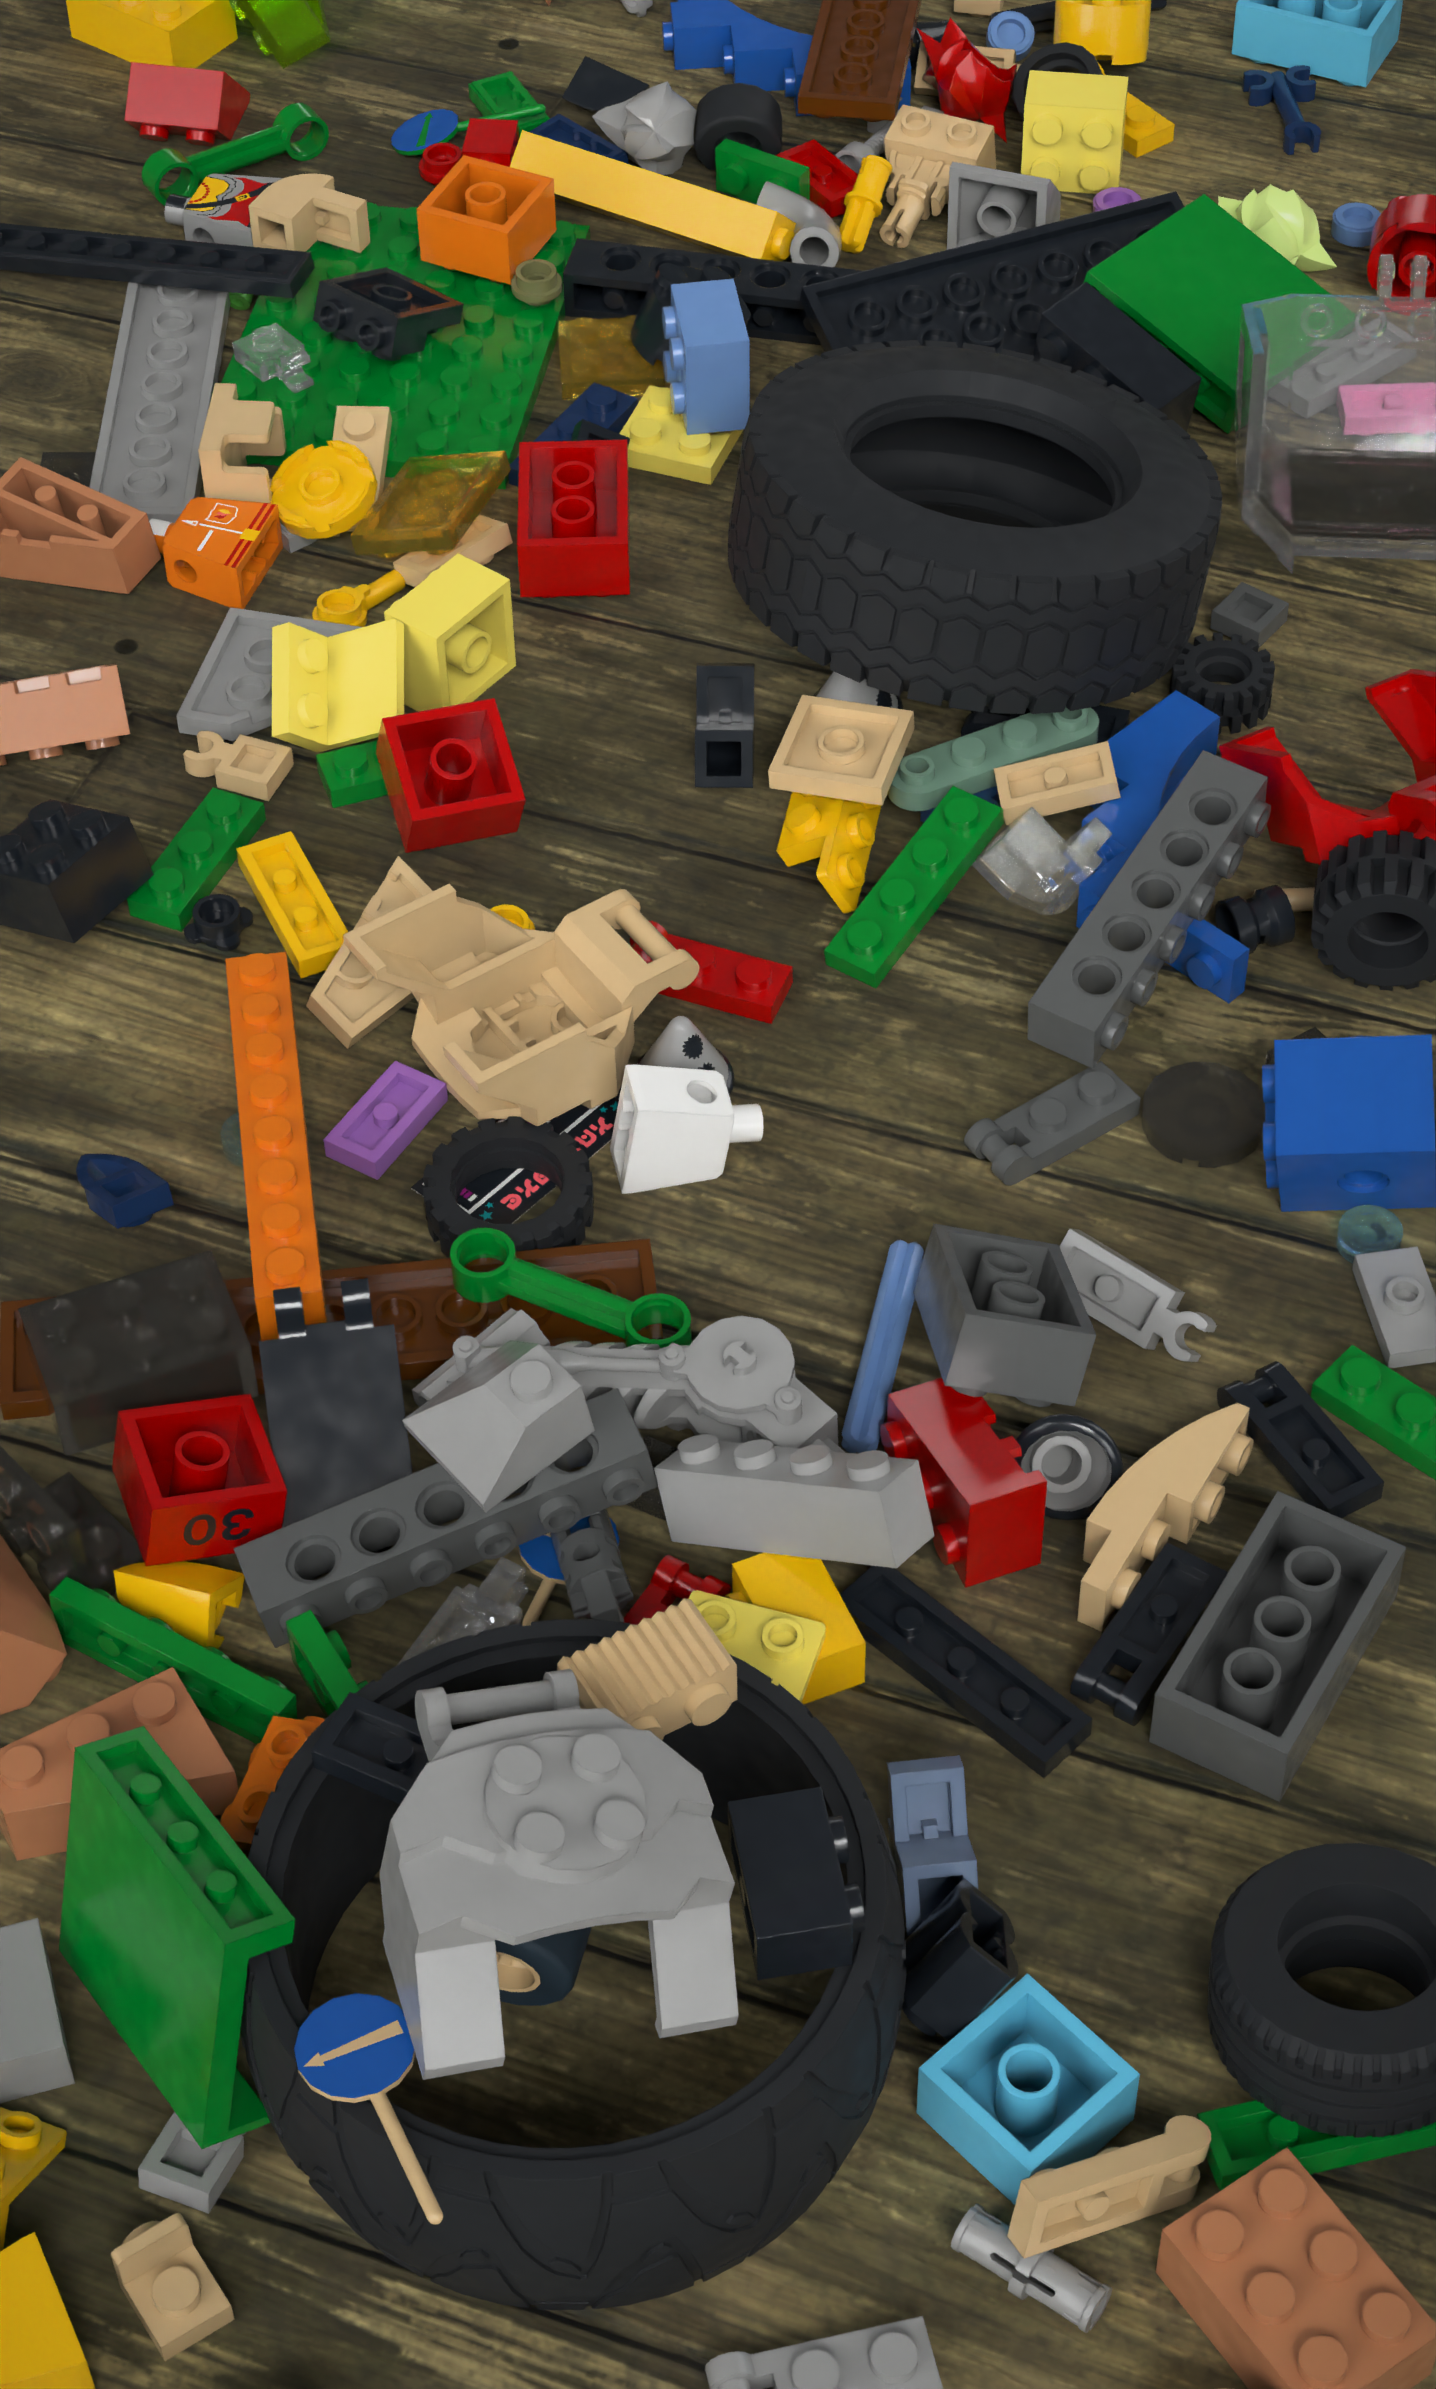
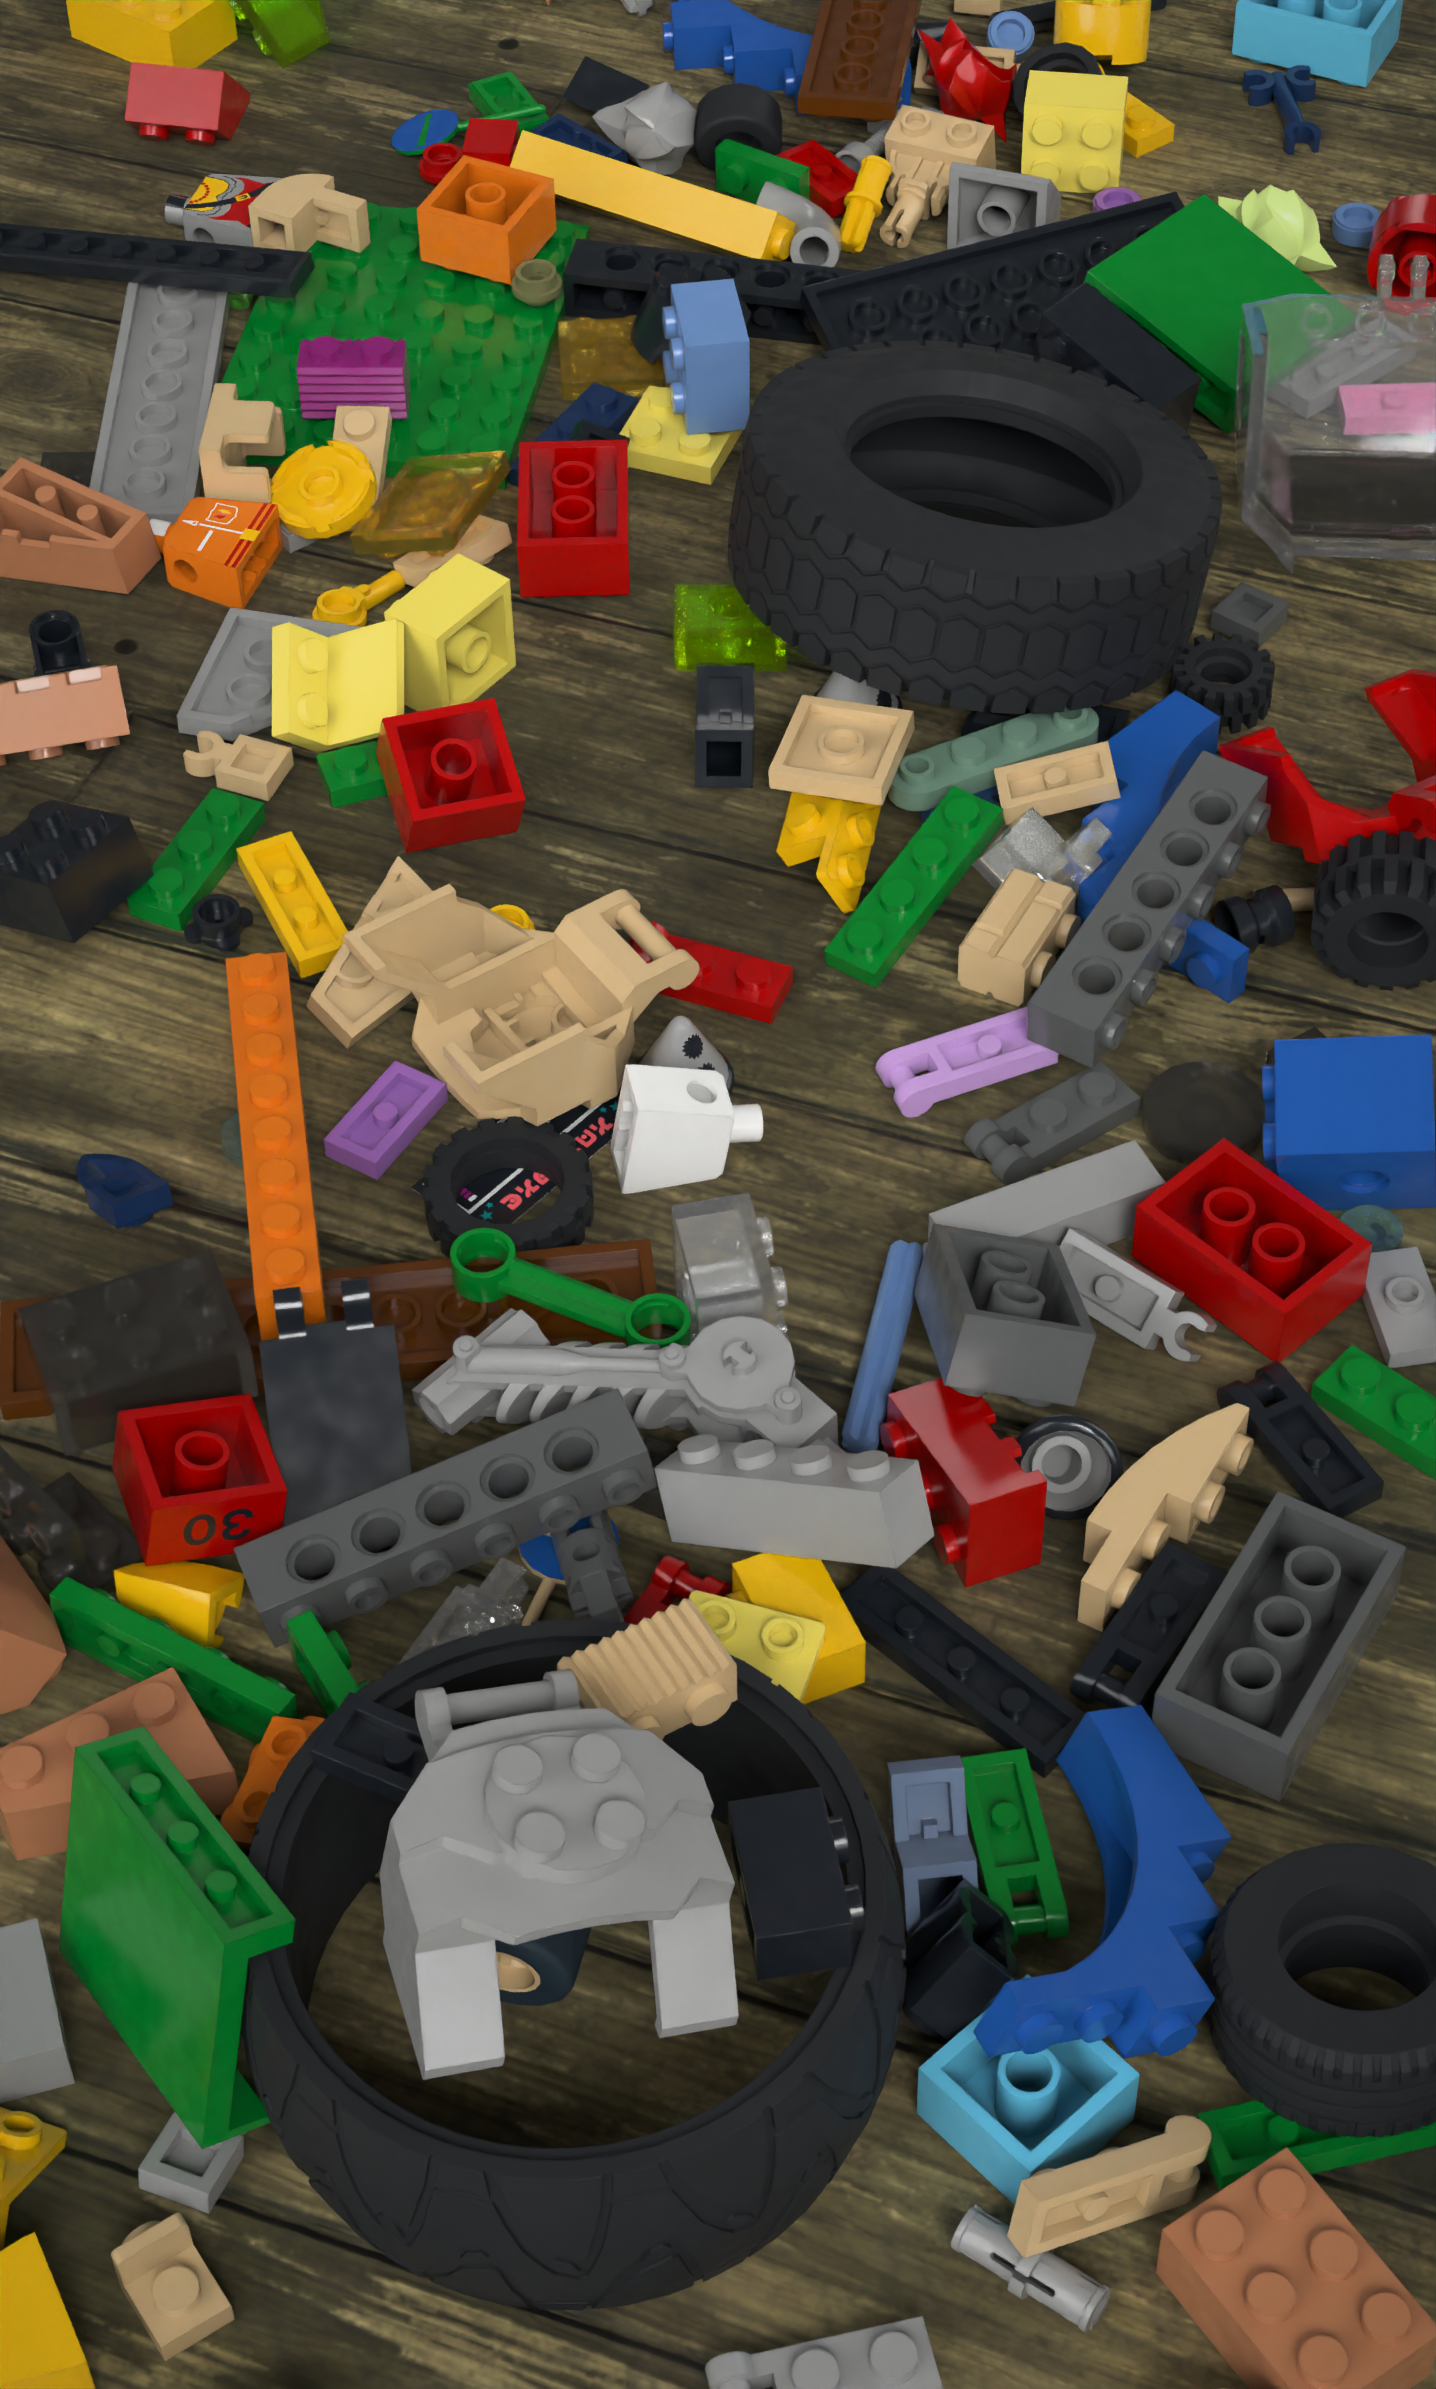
(57, 643): none -> black piece
(237, 153): green piece -> none
(273, 353): clear plate -> none
(353, 375): none -> magenta brick
(357, 2053): blue piece -> none
(383, 311): black plate -> none
(503, 1421): light grey slope -> none
(719, 627): none -> clear neon green brick
(725, 1262): none -> clear brick
(961, 1061): none -> lavender plate
(1013, 1842): none -> green plate
(1017, 937): none -> tan brick
(1086, 1195): none -> light grey brick
(1155, 1855): none -> blue arch
(1251, 1250): none -> red brick

